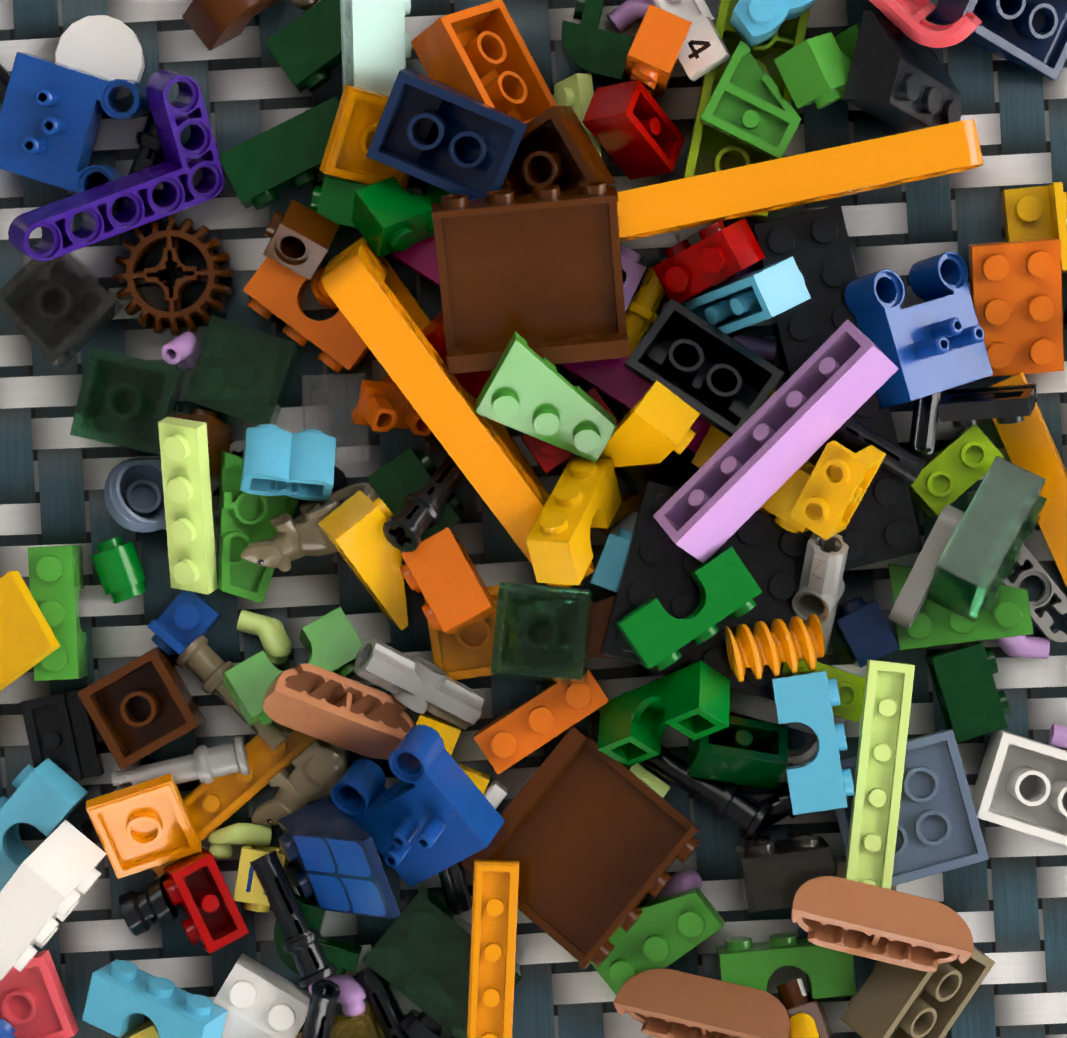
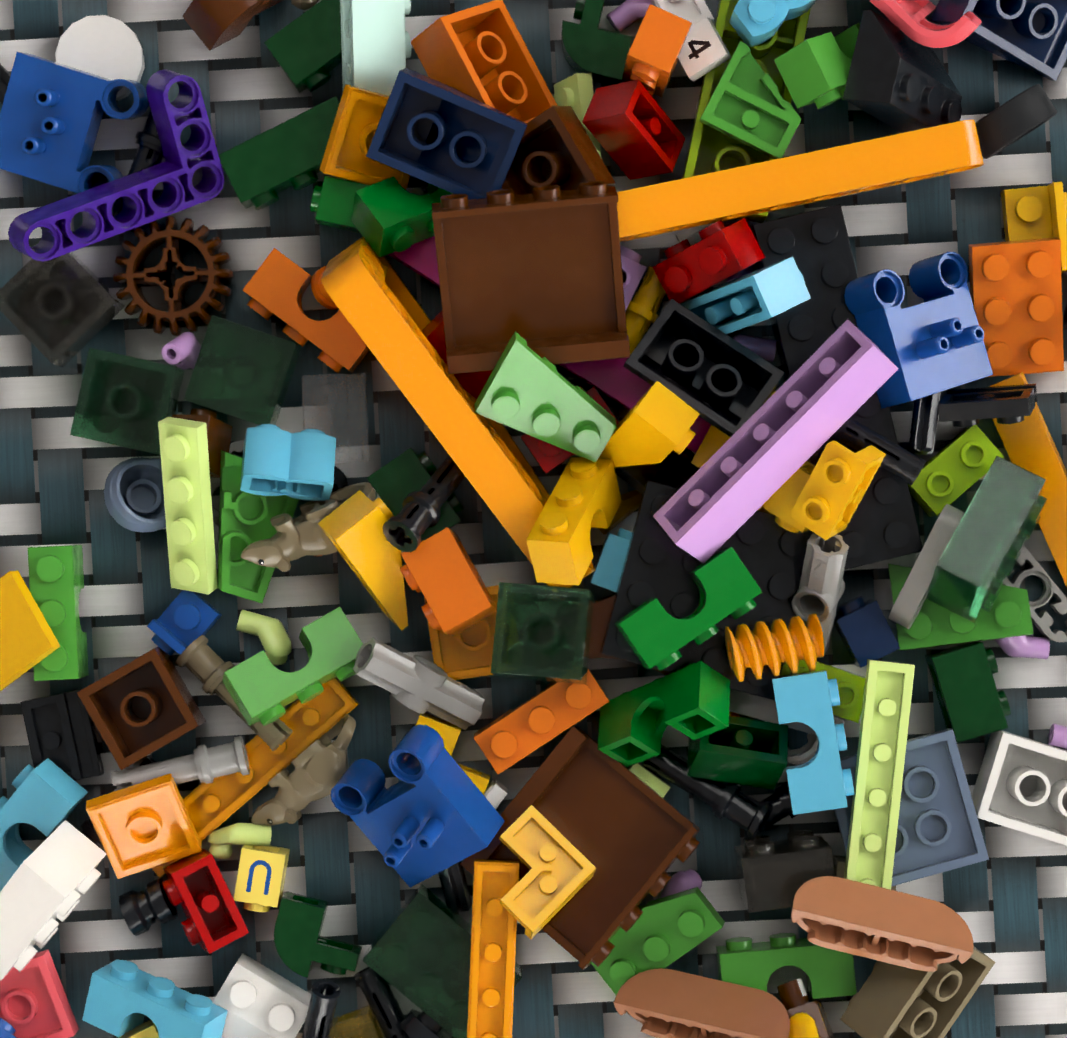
(119, 569): green brick -> none
(299, 238): reddish brown brick -> none
(300, 938): black pin -> none
(336, 862): slope -> none
(337, 710): nougat brick -> none
(351, 994): lavender arm -> none
(386, 407): orange hips -> none
(554, 872): none -> yellow panel
(1014, 120): none -> black tyre

